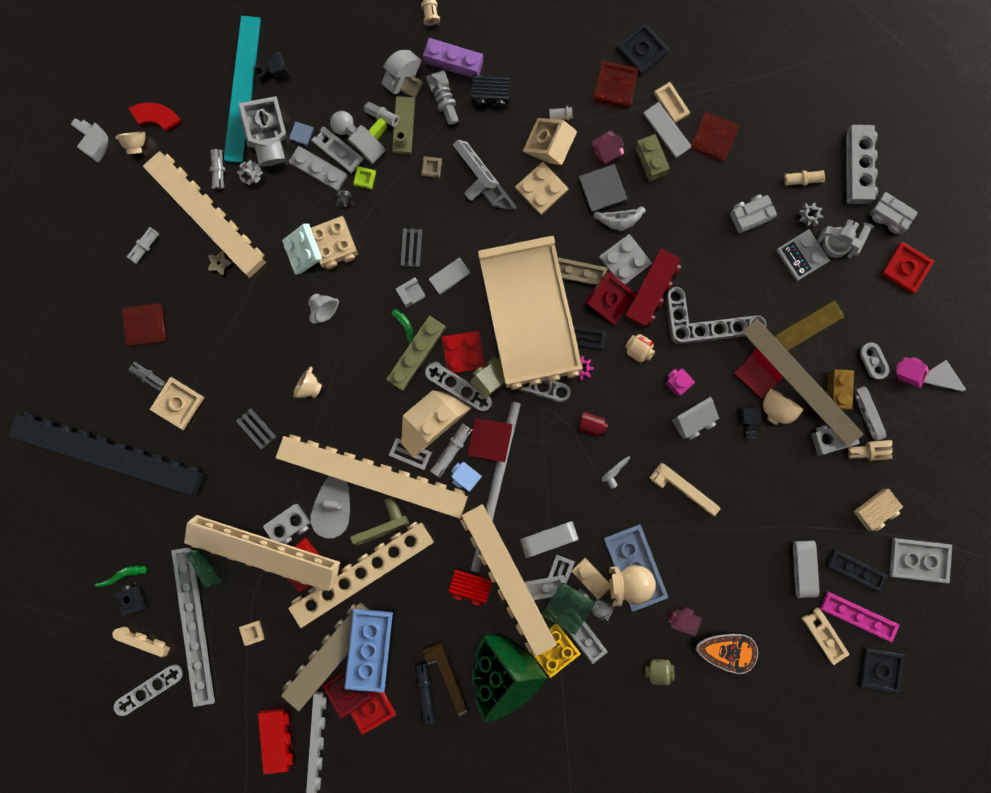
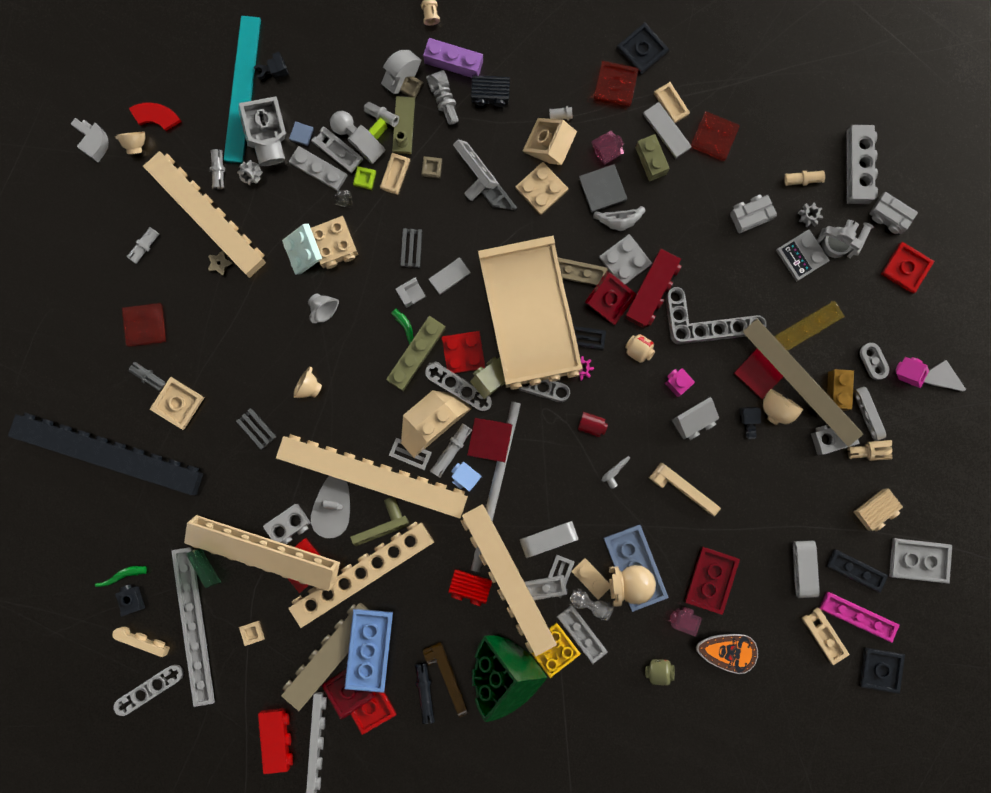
(395, 173): none -> tan tile
(568, 608): clear green tile -> none
(712, 580): none -> dark red plate

